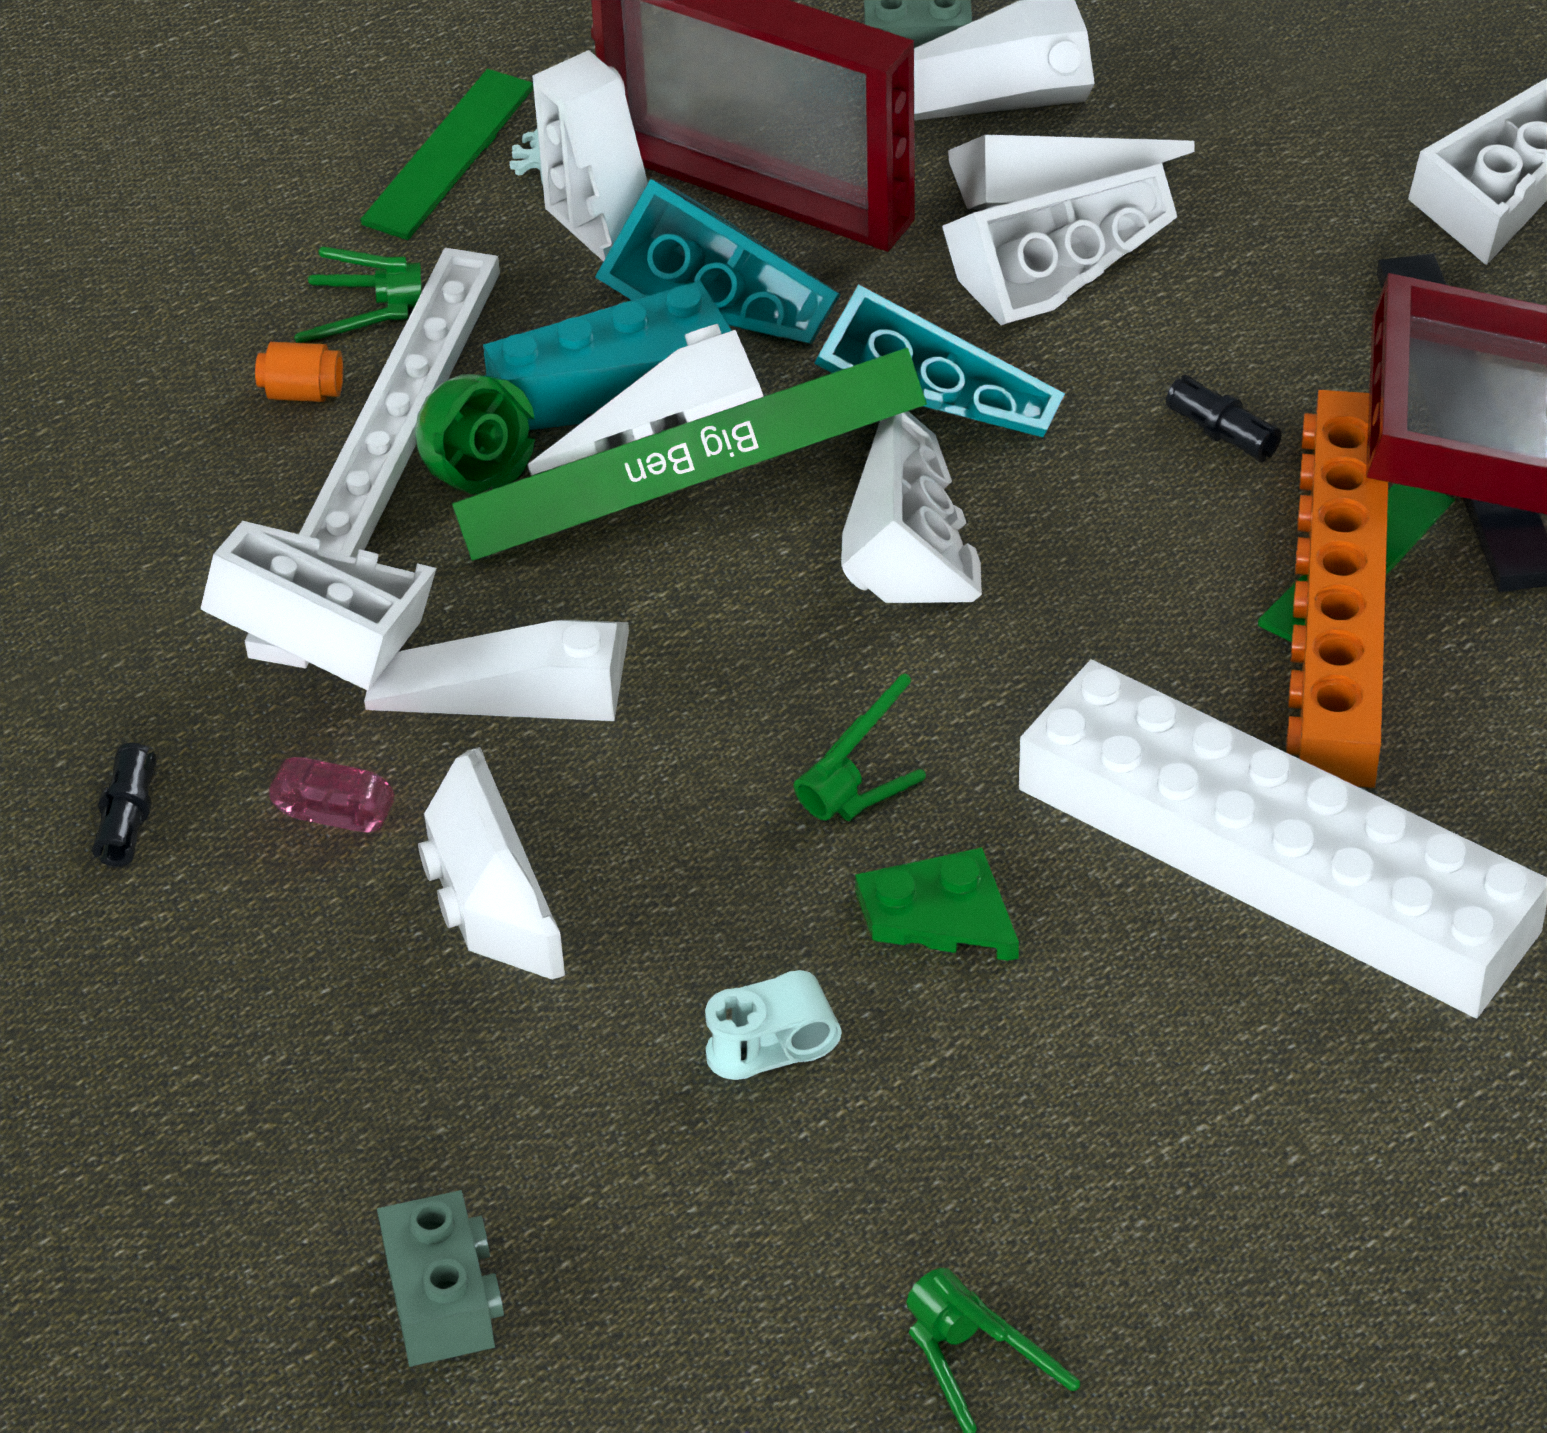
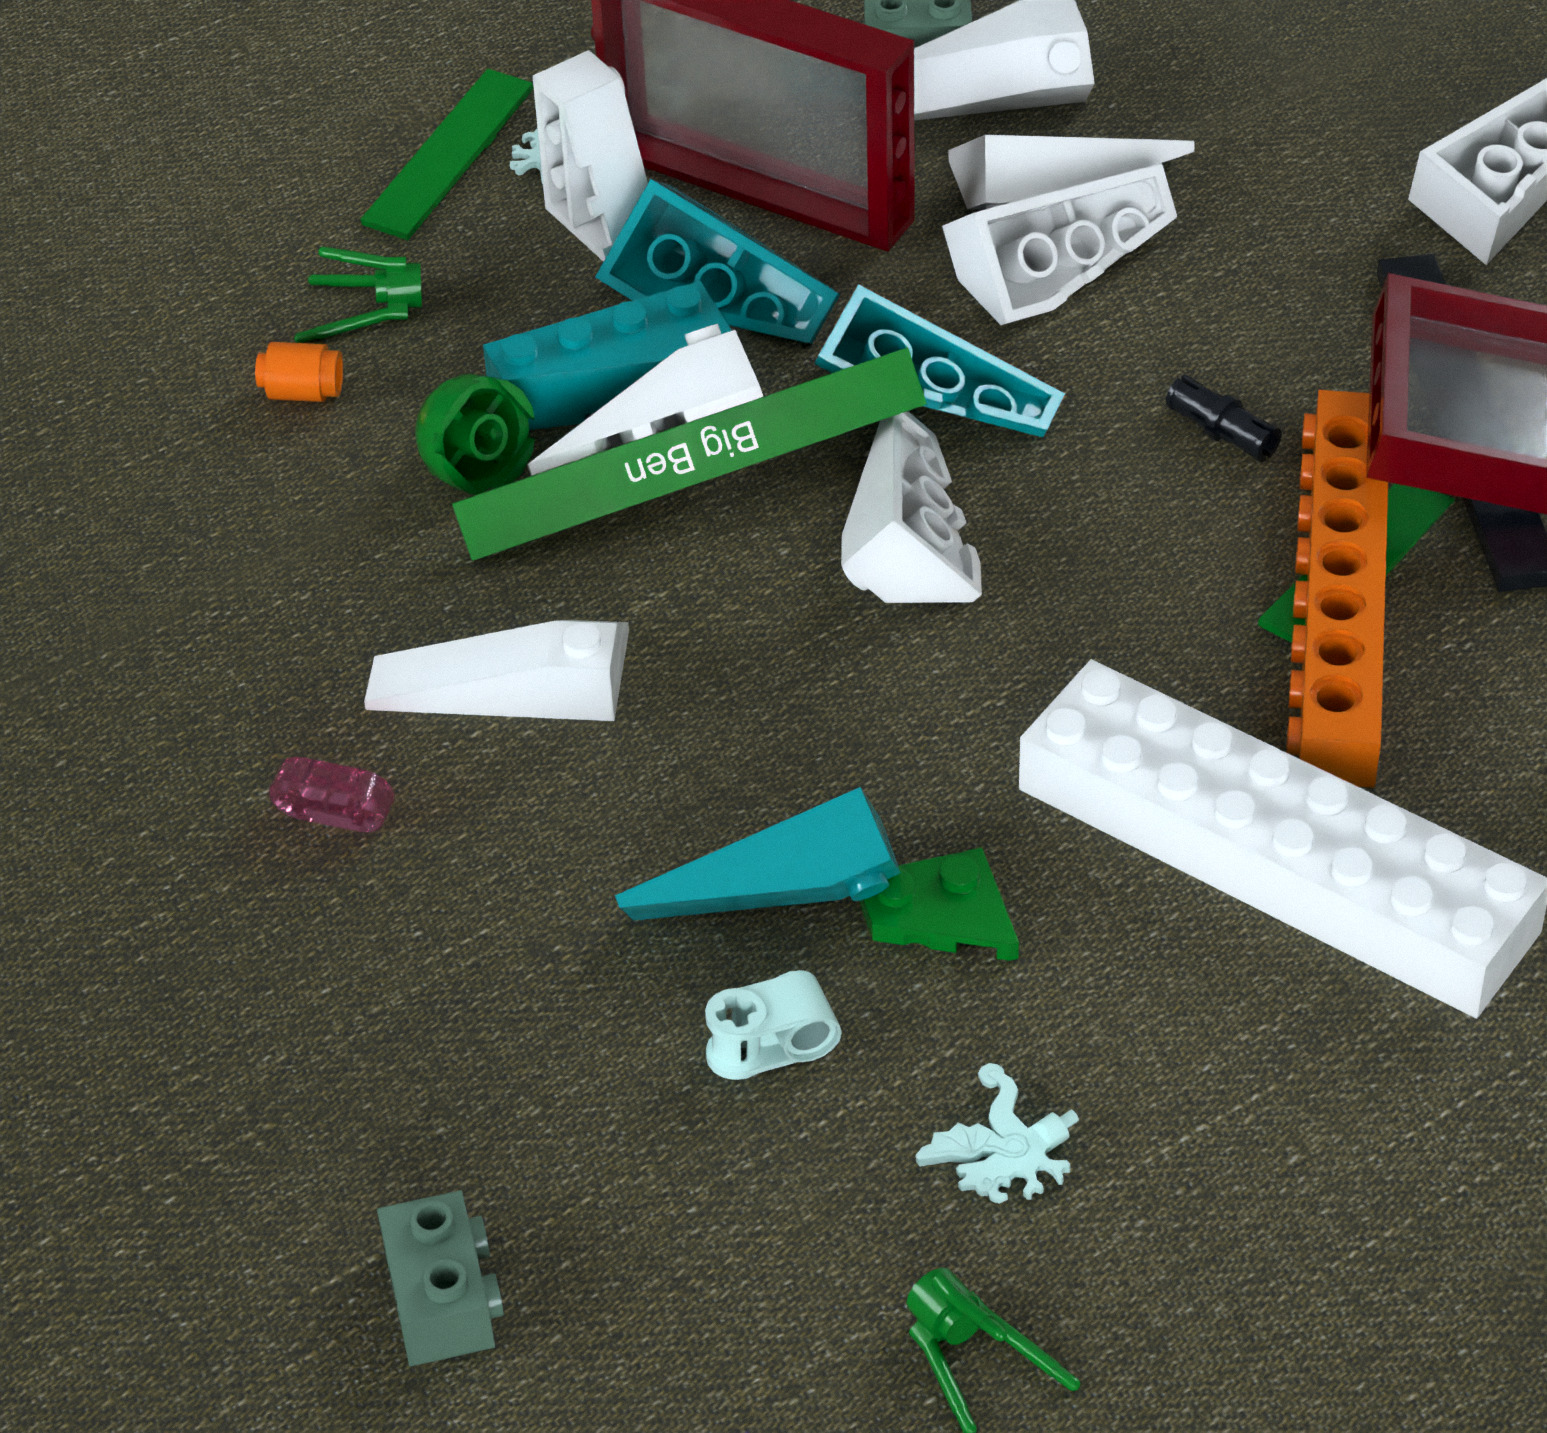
(124, 804): black pin -> none
(316, 602): white wedge -> none
(387, 424): white plate -> none
(487, 873): white wedge -> none
(802, 860): none -> teal wedge
(834, 779): green plant -> none
(1009, 1146): none -> light aqua piece

